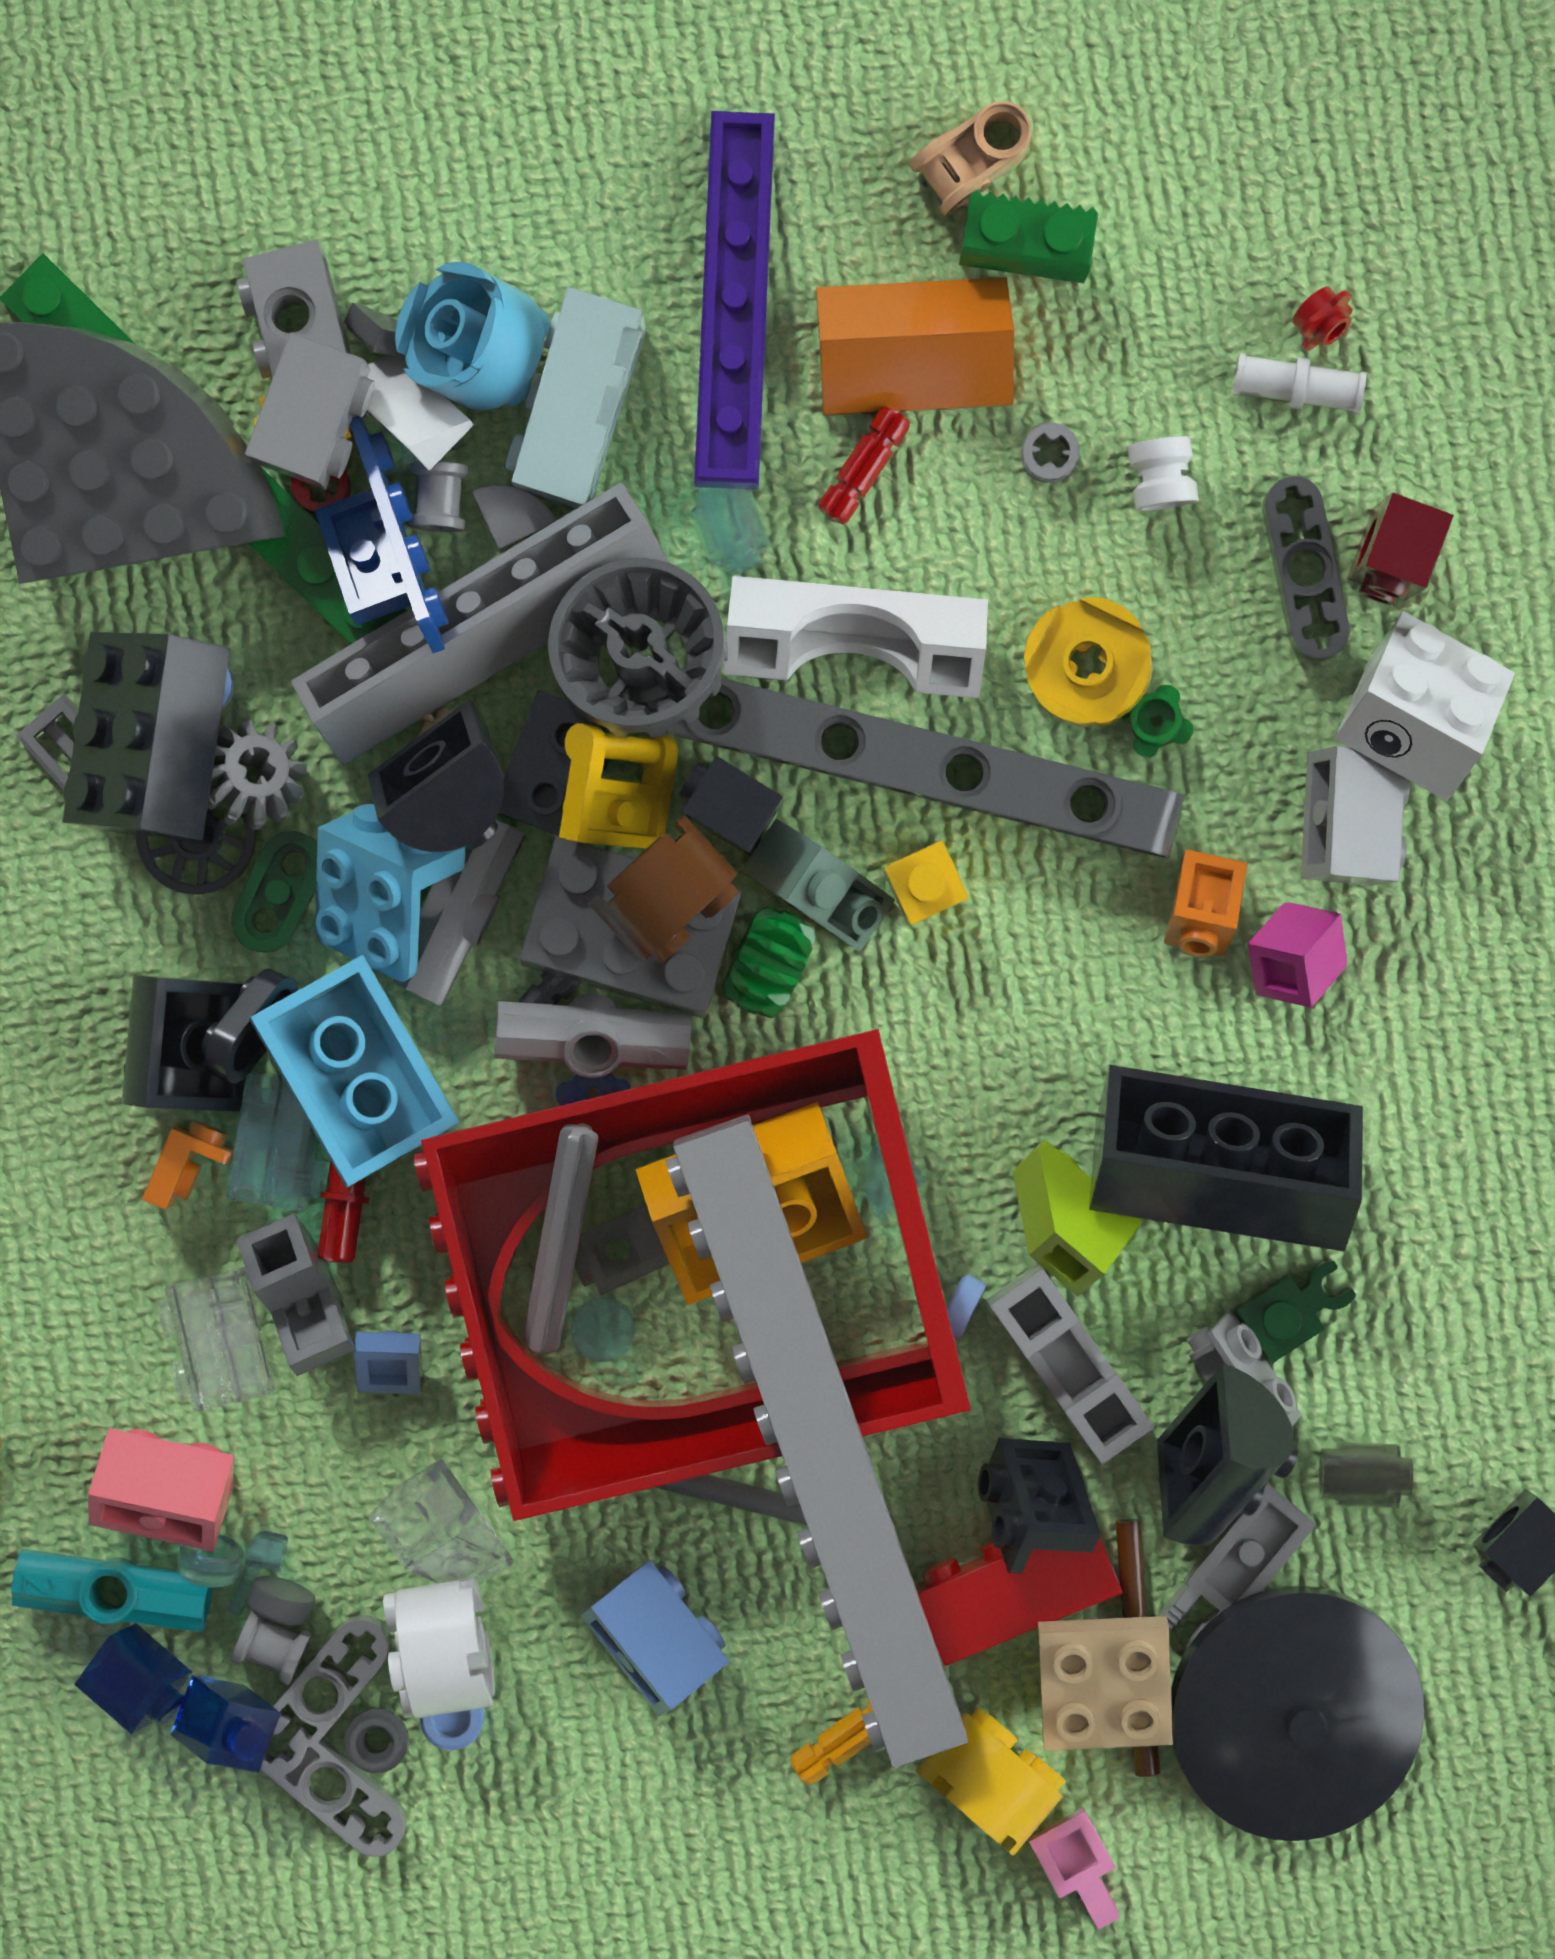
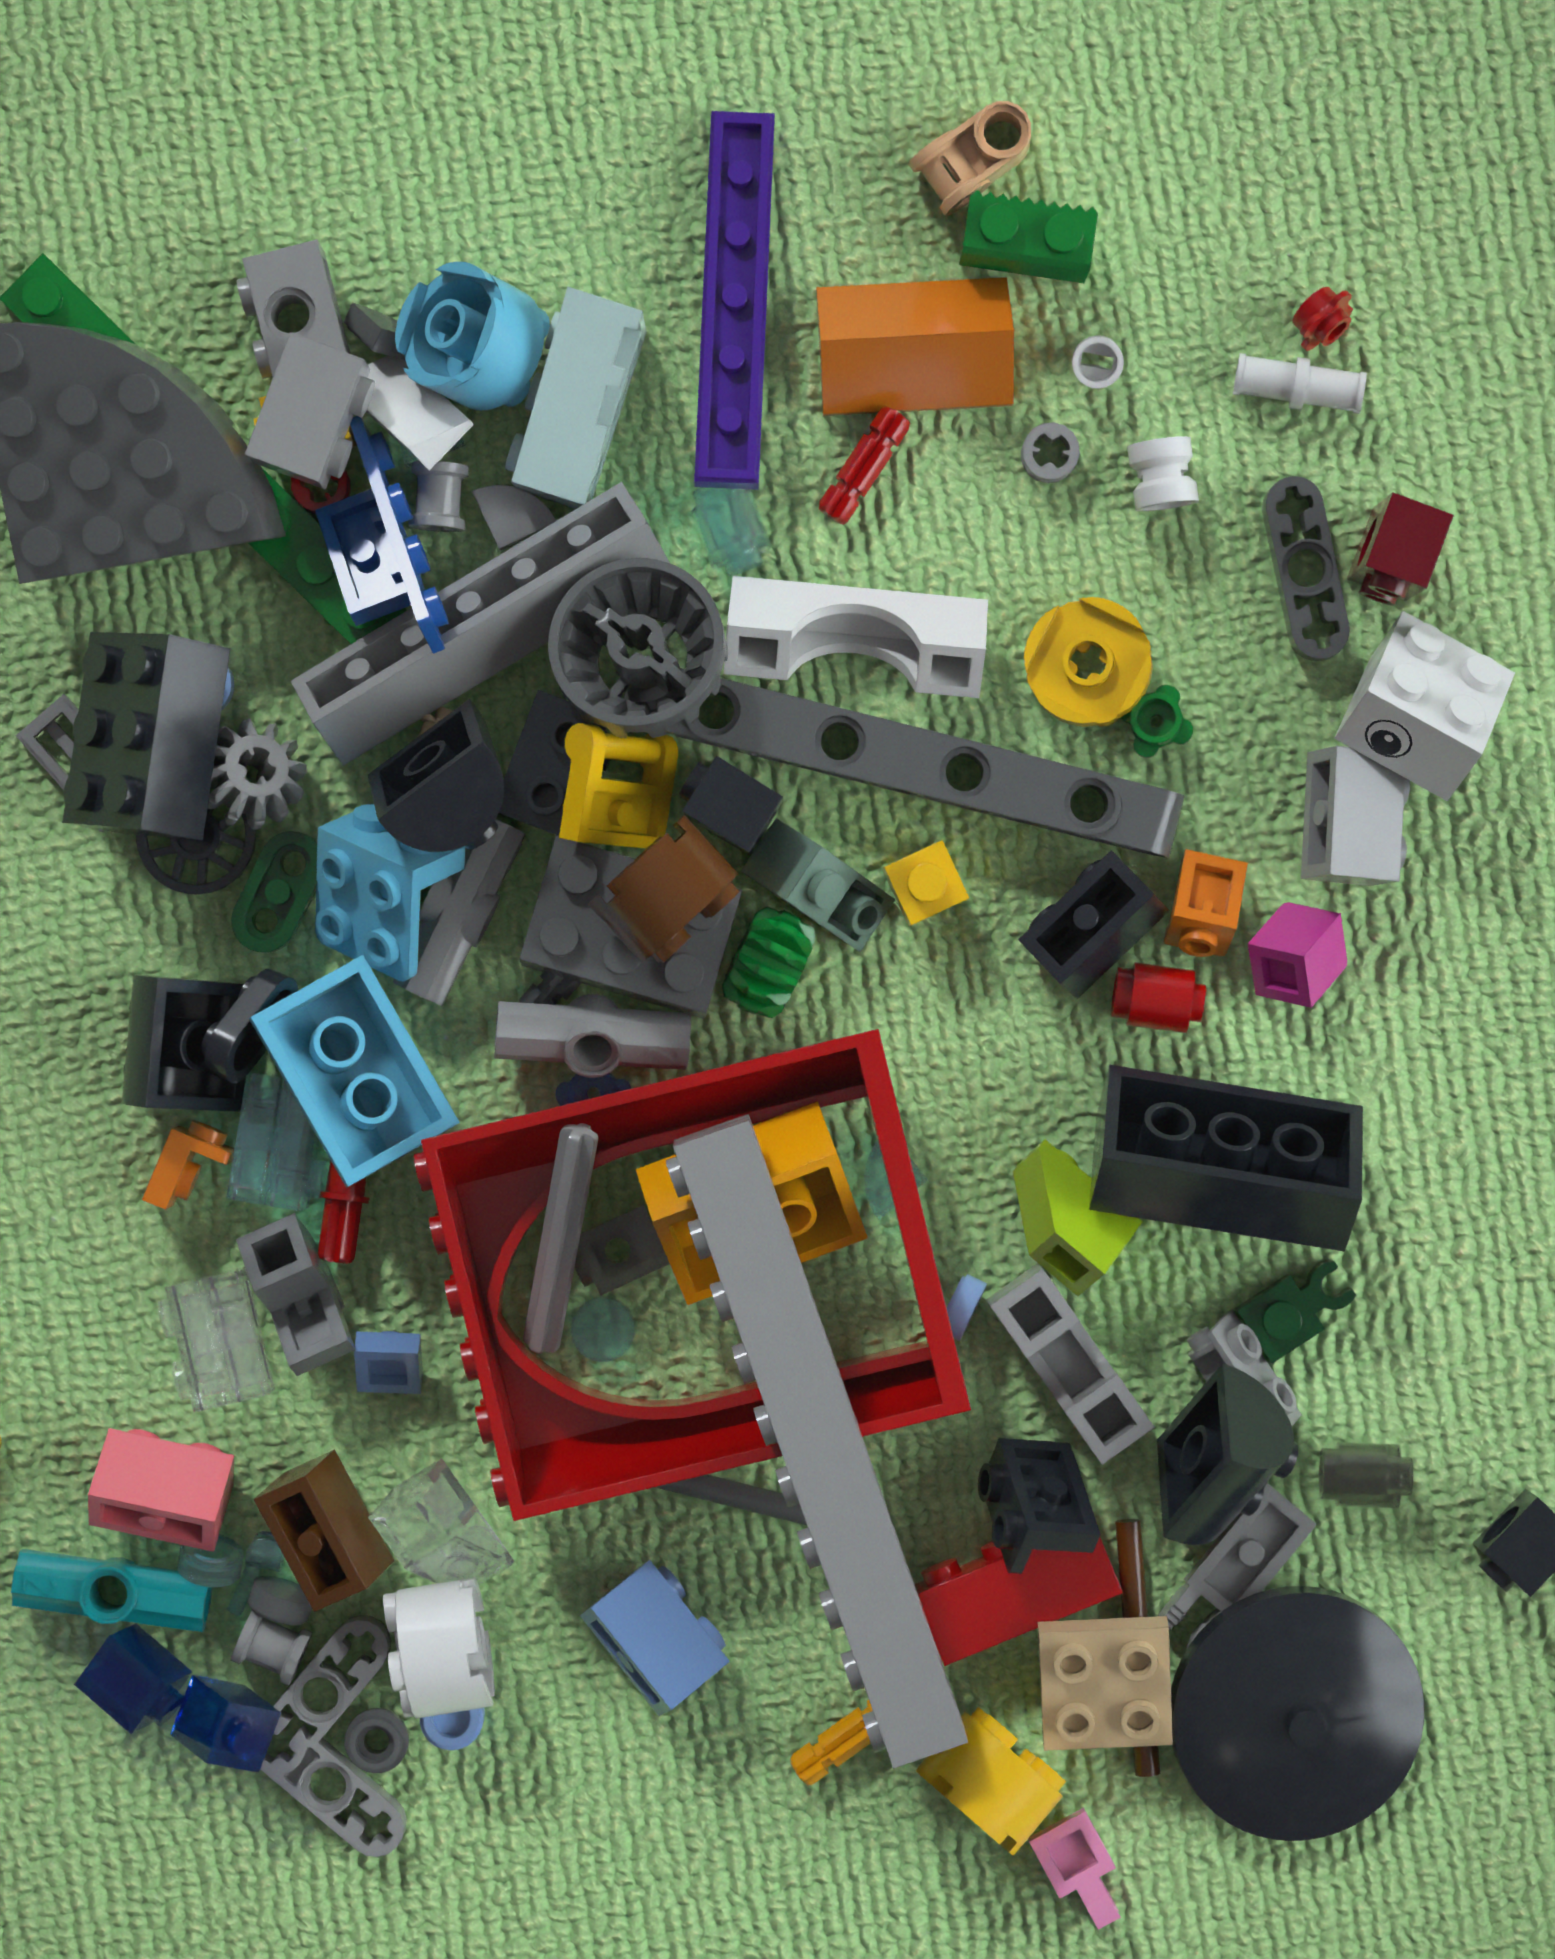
(324, 1530): none -> reddish brown brick
(1093, 924): none -> black brick
(1095, 375): none -> white hinge
(1157, 997): none -> red brick

